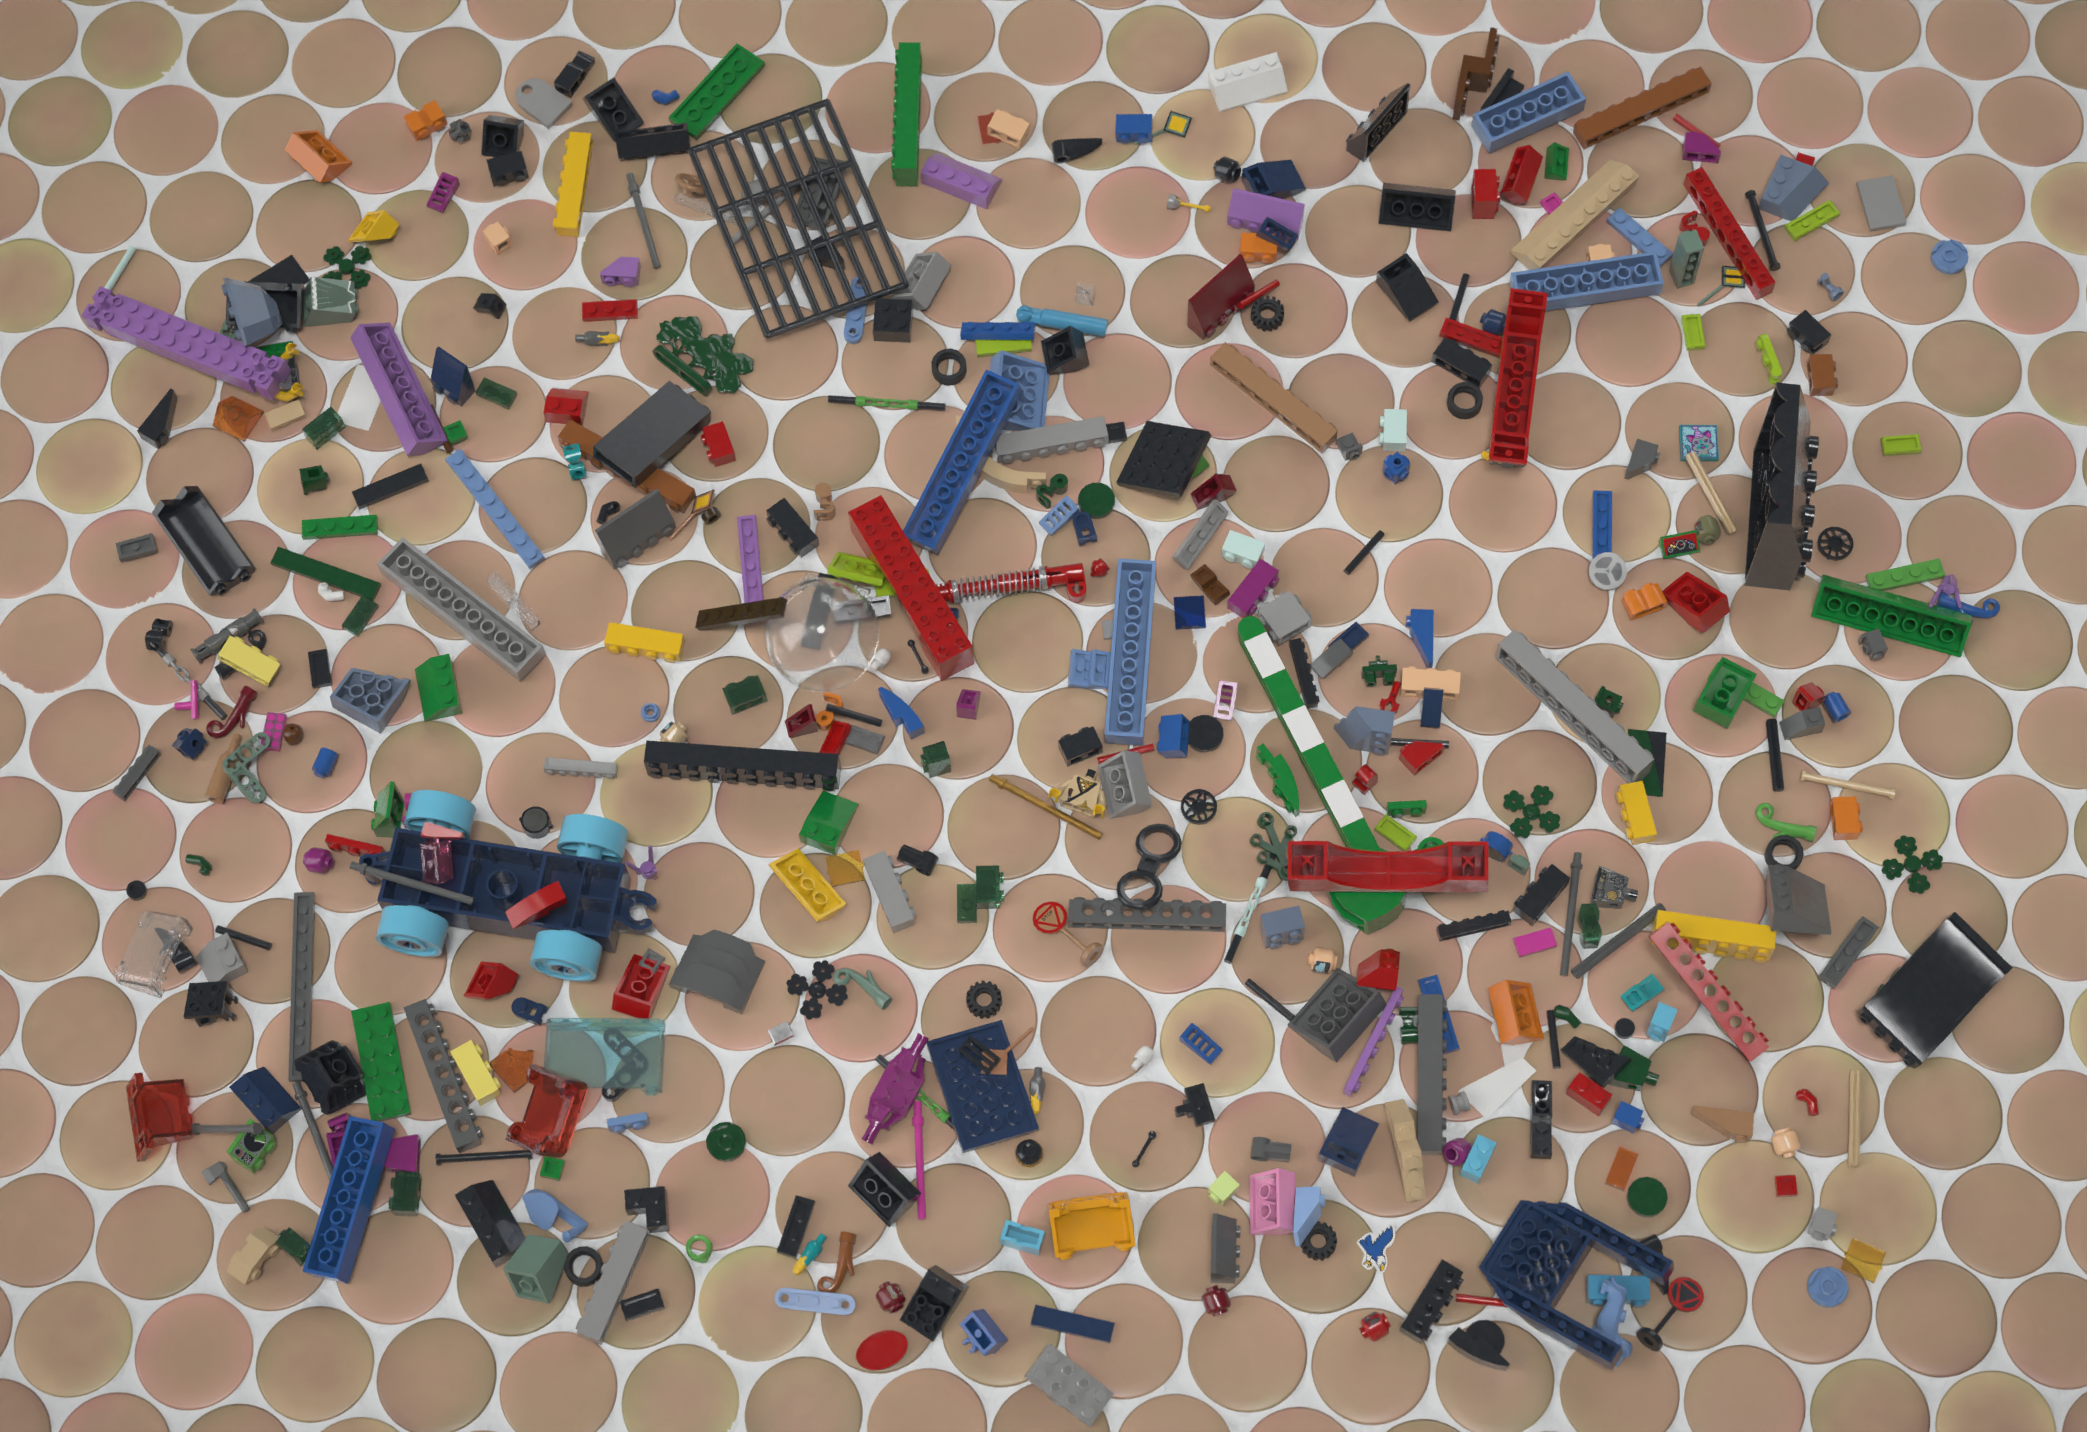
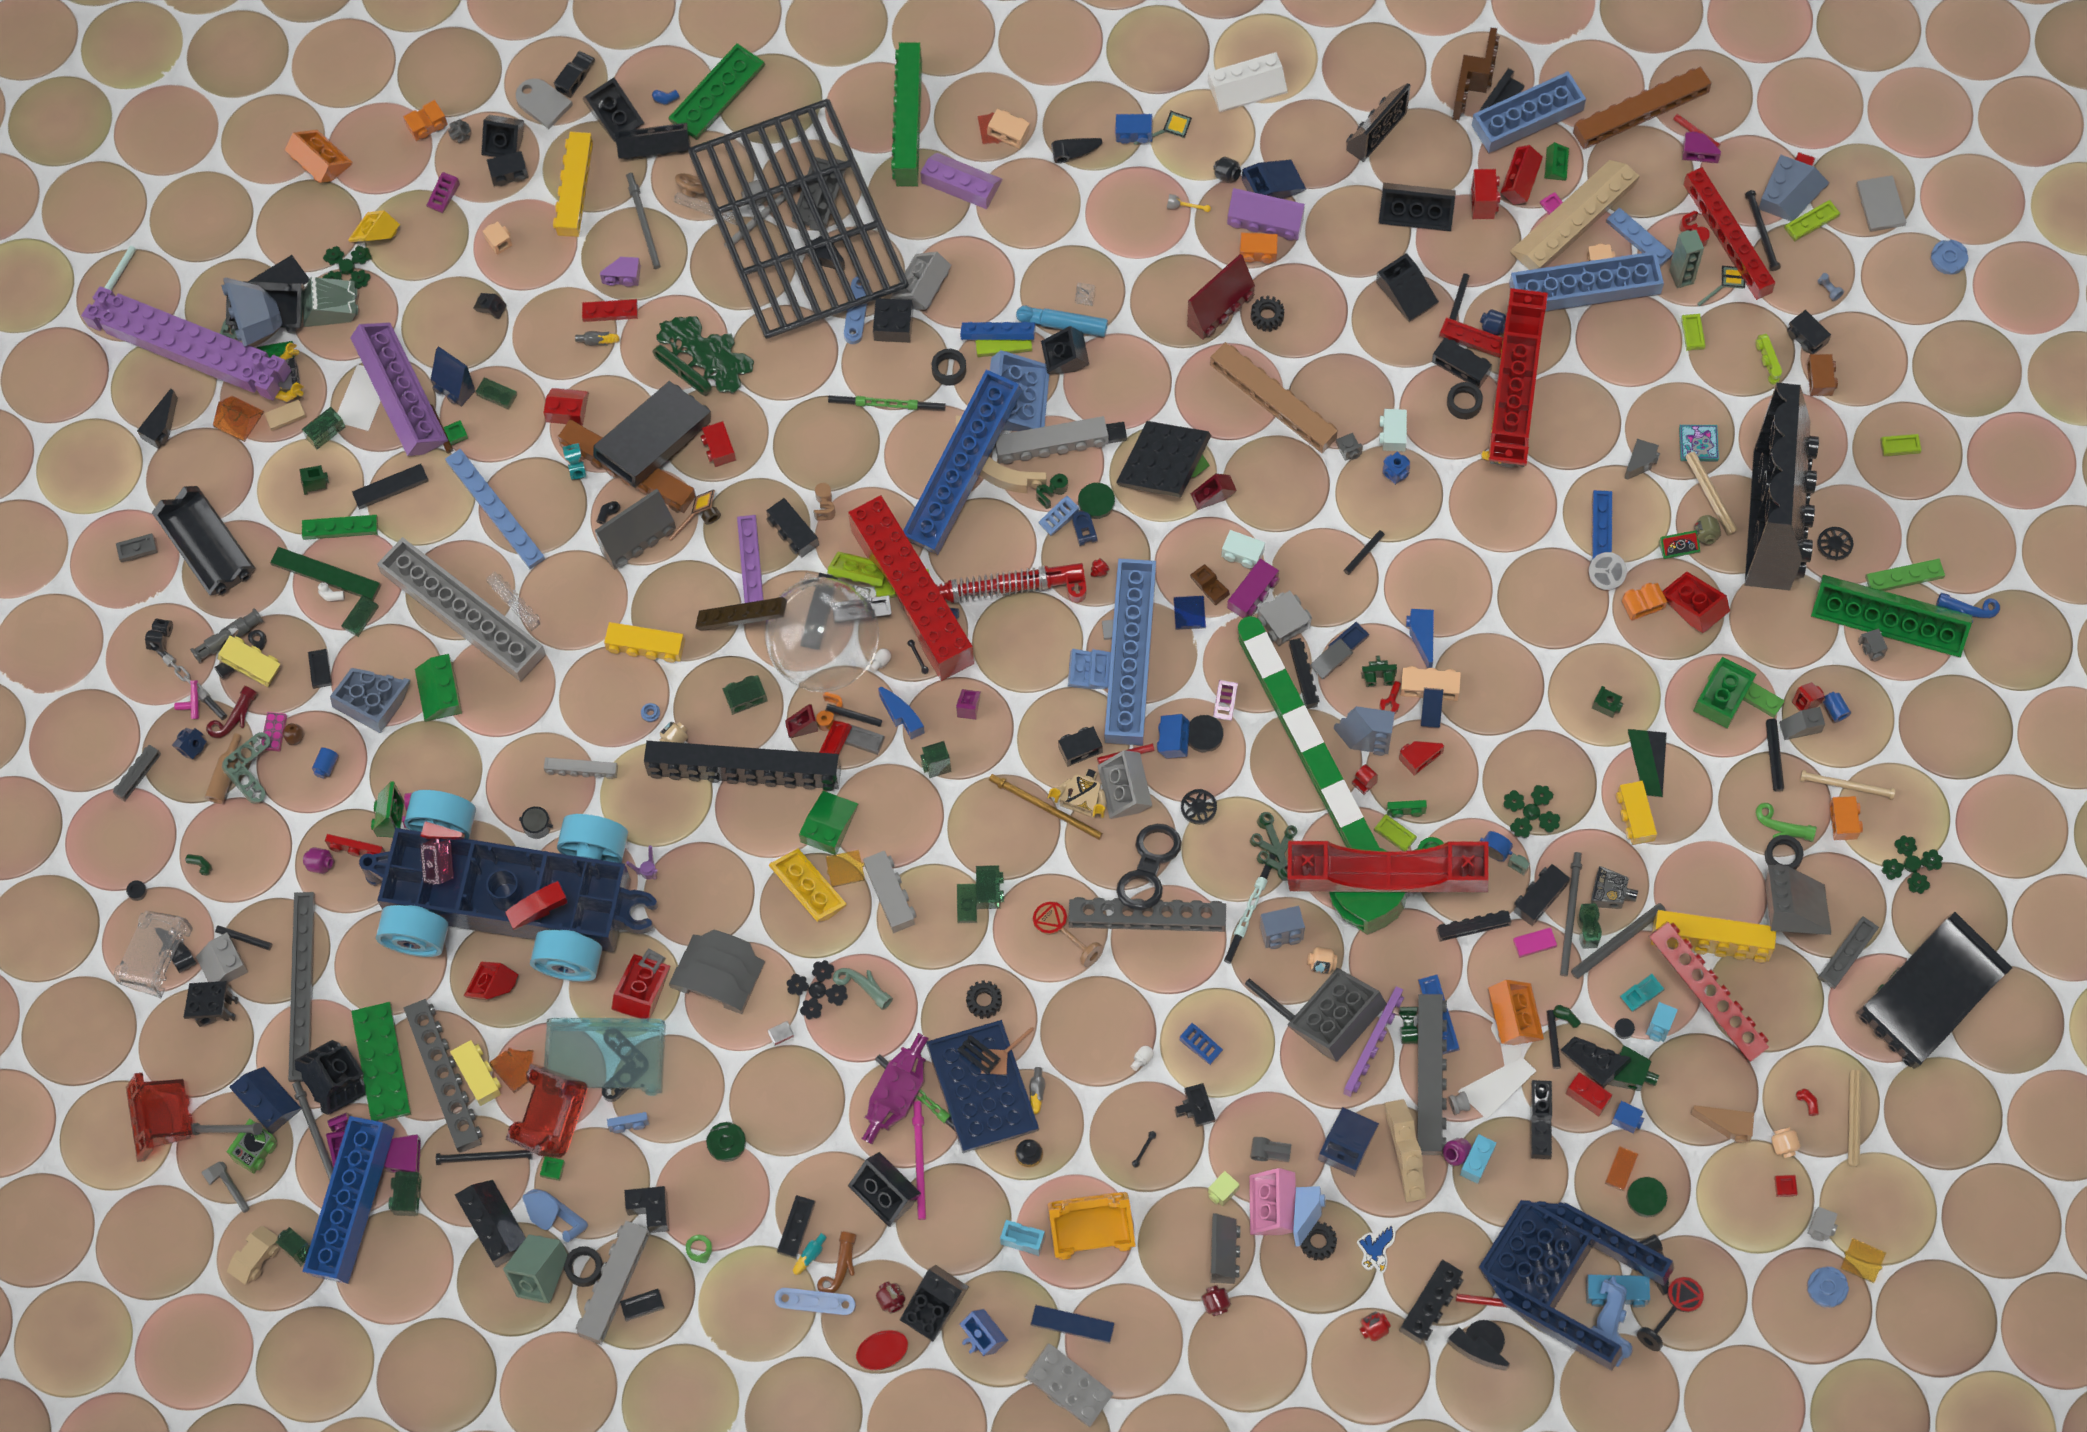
(365, 869): dark grey bar -> none
(523, 1007): dark blue plate -> none
(922, 861): black piece -> none
(1200, 534): light grey plate -> none
(1256, 295): red bar -> none
(1273, 225): dark blue slope -> none
(1284, 784): green slope -> none
(1380, 970): red slope -> none
(1401, 742): black bar -> none
(1574, 707): light grey brick -> none
(1949, 586): medium lavender plant -> none

